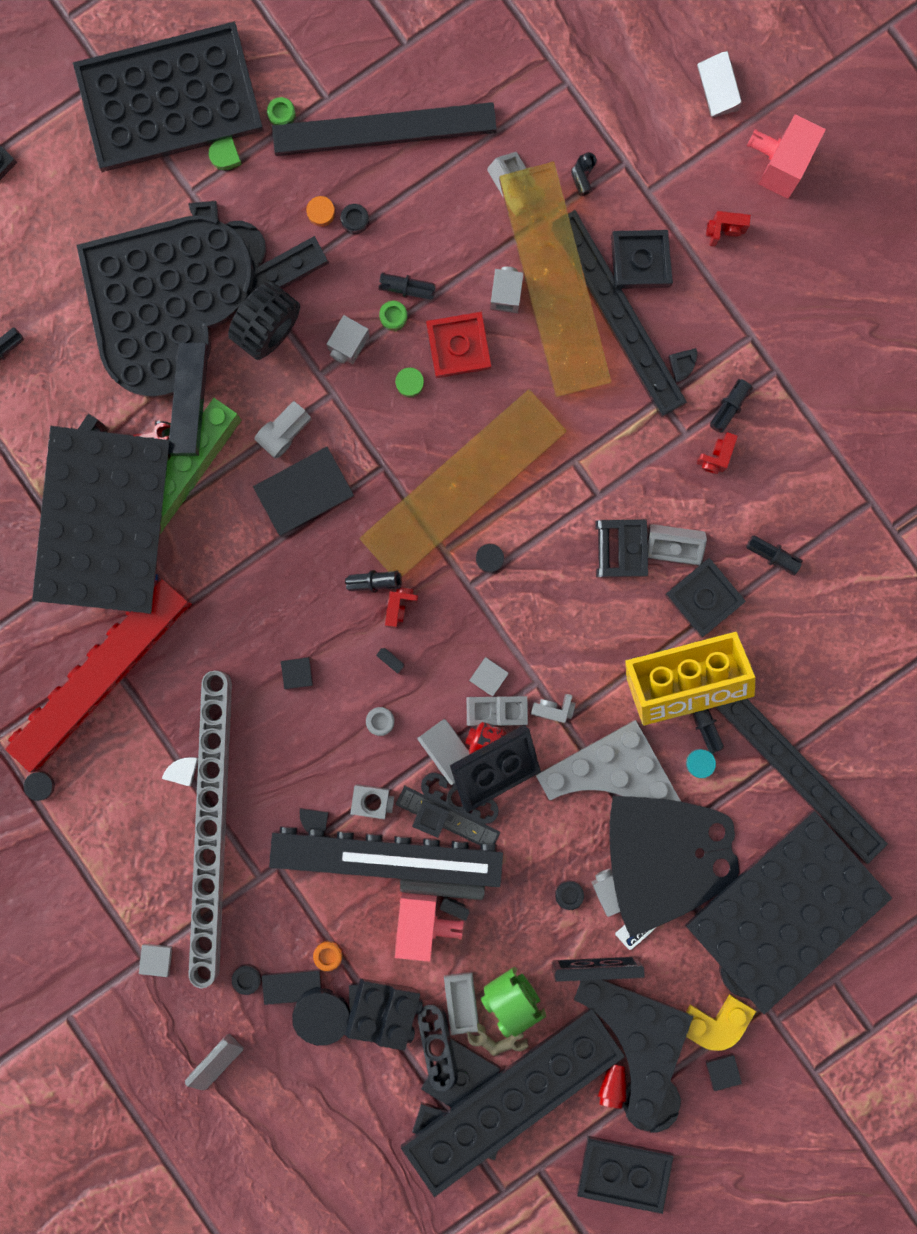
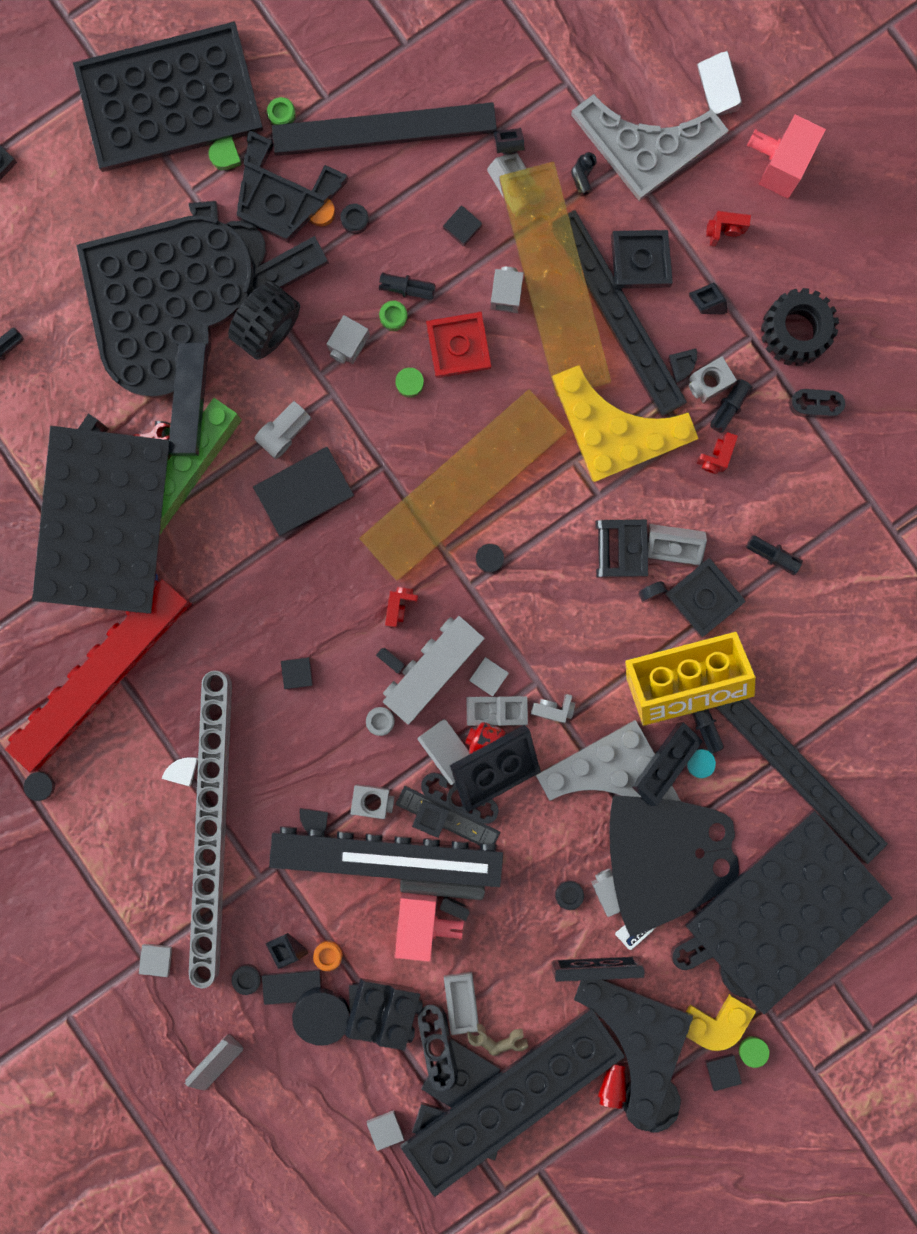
(275, 202): none -> black wing
(285, 950): none -> black slope
(374, 581): black axle -> none
(385, 1130): none -> light grey tile
(433, 670): none -> light grey brick
(462, 225): none -> black tile
(509, 141): none -> black plate
(513, 1003): bright green brick -> none
(611, 437): none -> yellow plate
(625, 1174): black tile -> none
(646, 153): none -> light grey plate
(652, 591): none -> black tile
(667, 764): none -> black plate
(695, 959): none -> black beam
(709, 300): none -> black slope
(722, 375): none -> light grey brick
(754, 1051): none -> bright green tile
(815, 311): none -> black tyre
(817, 397): none -> black beam

